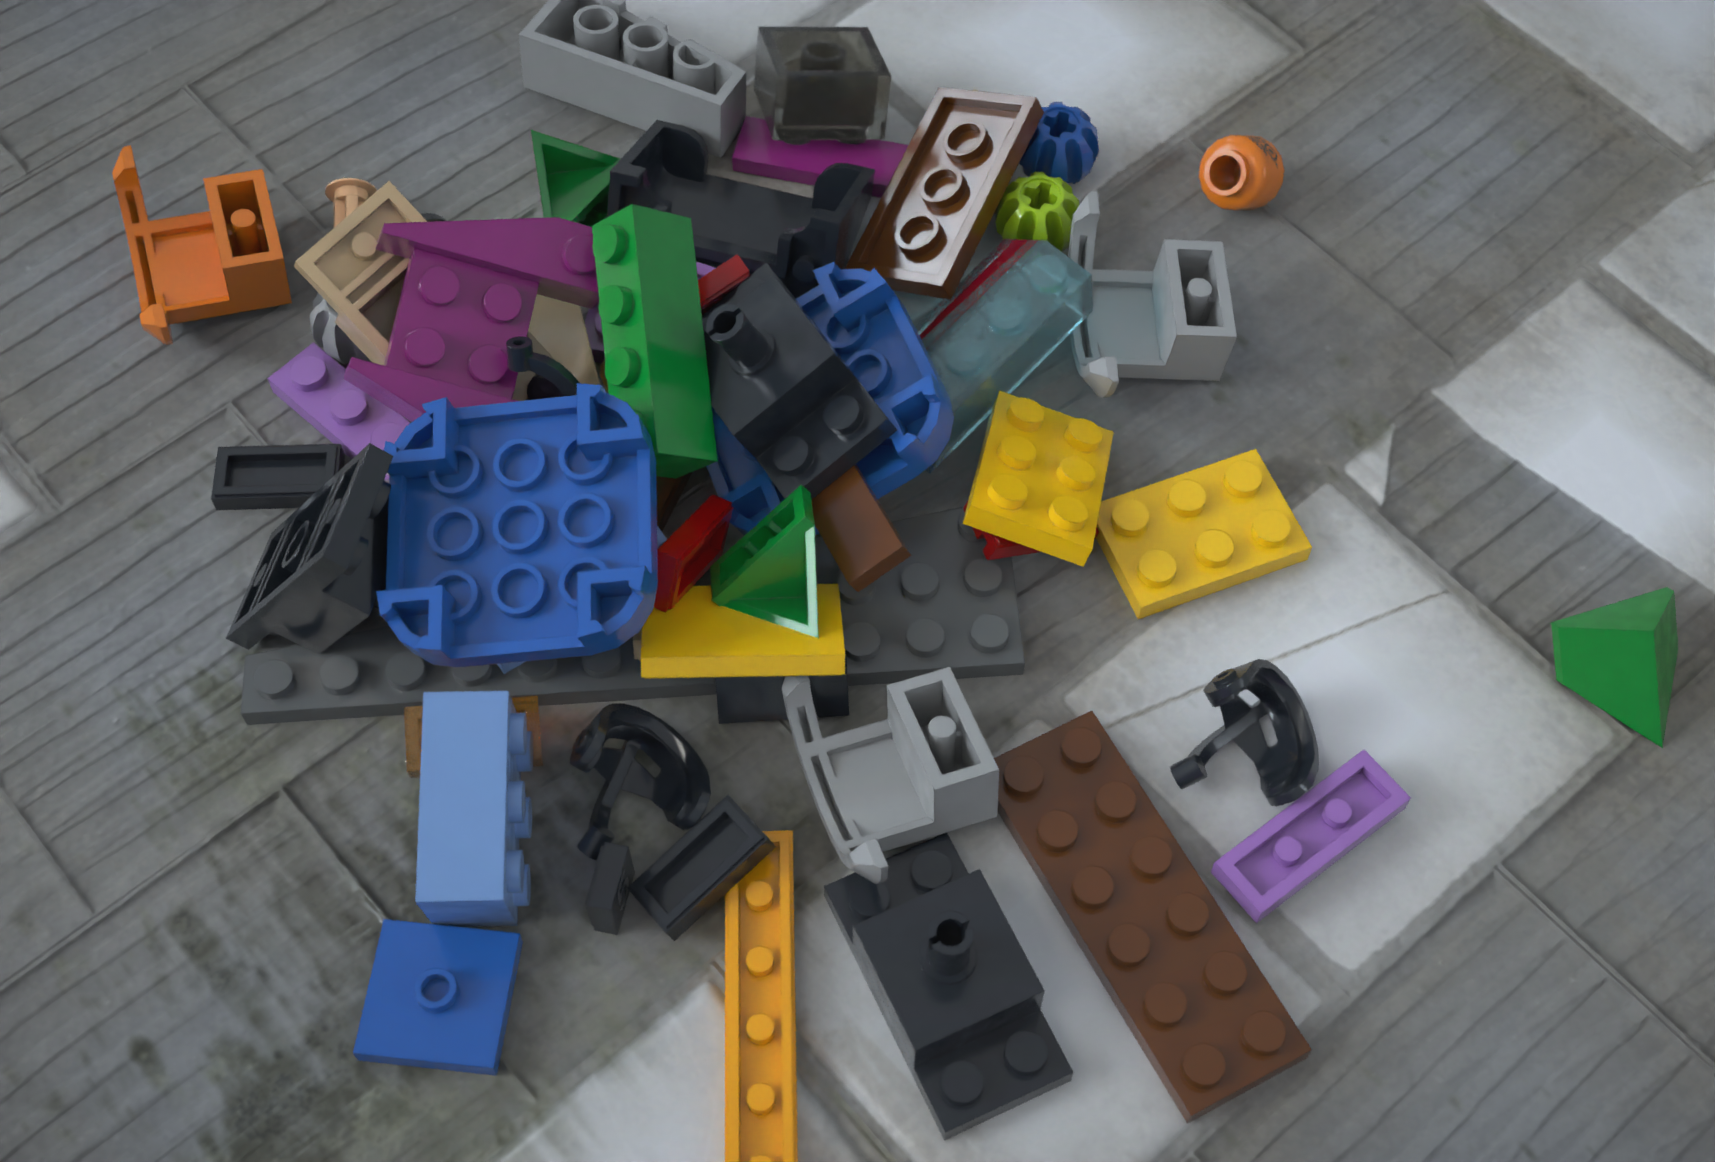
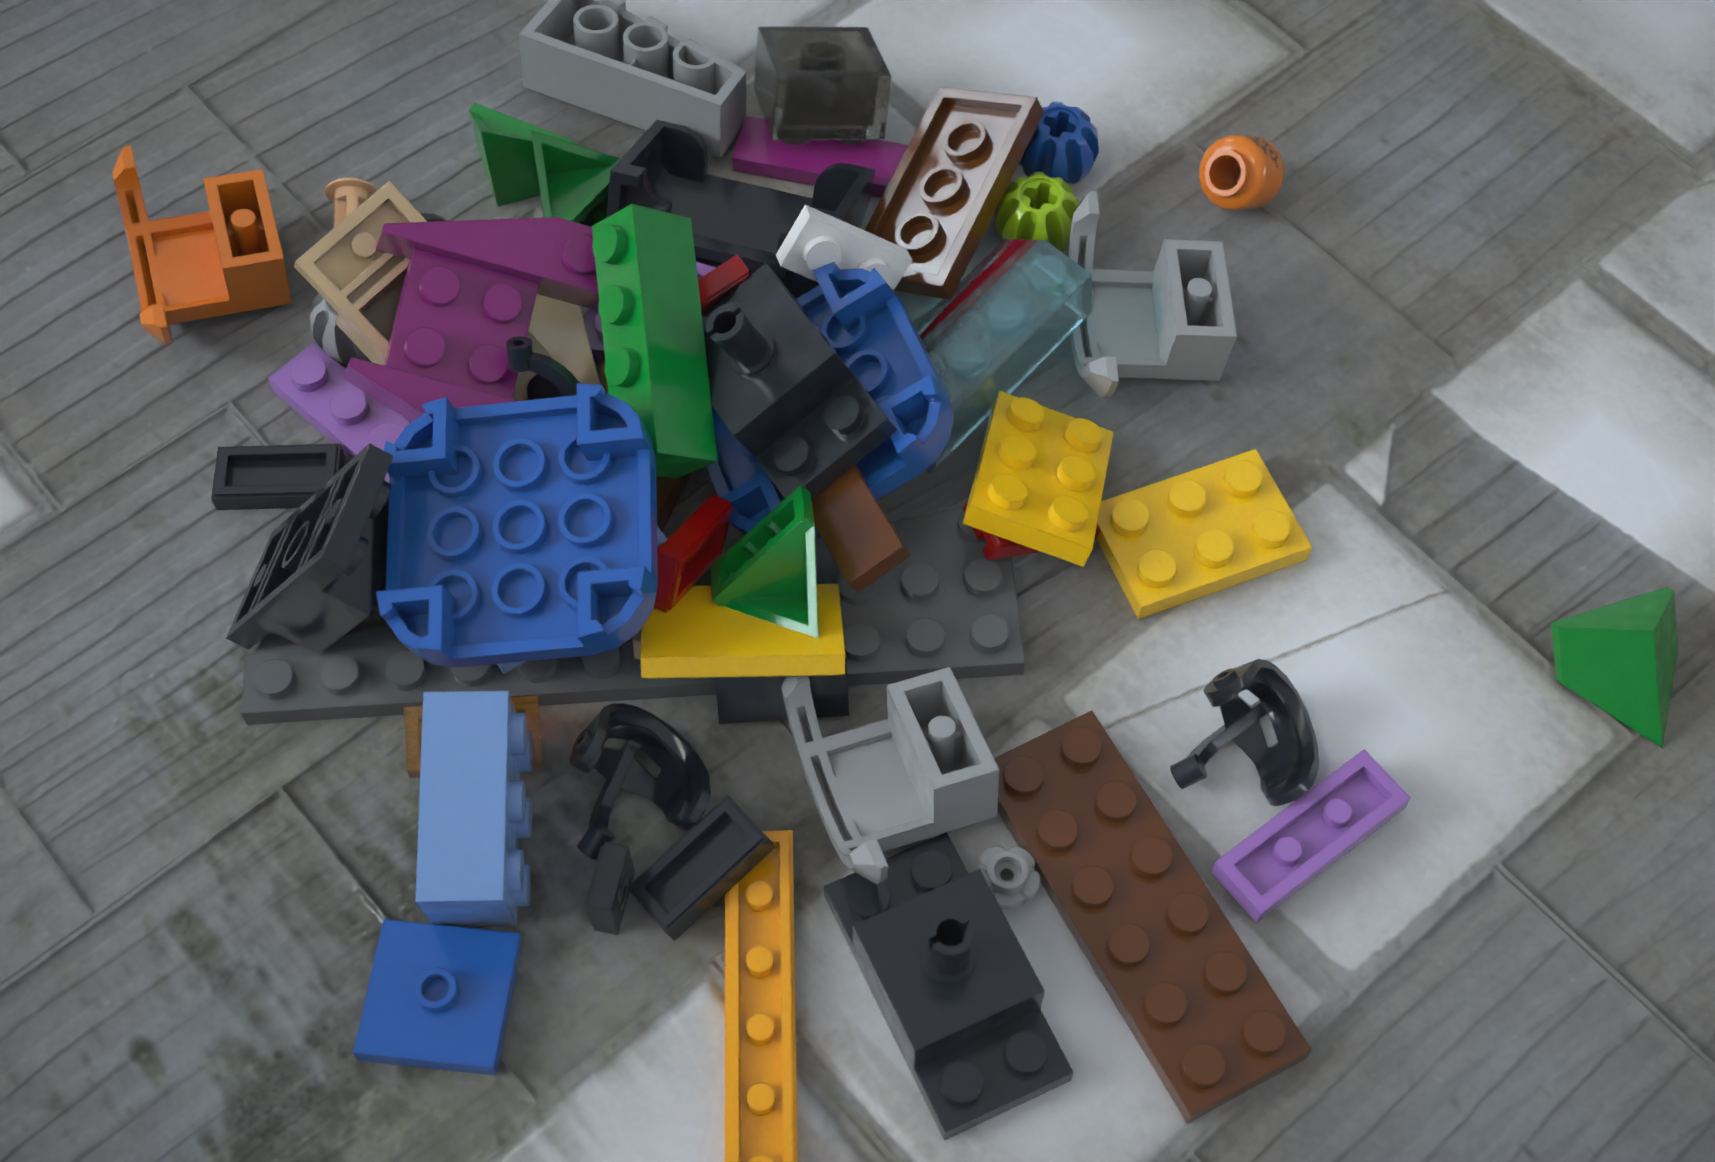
(507, 153): none -> green slope
(823, 239): none -> white plate
(1021, 864): none -> light grey plate

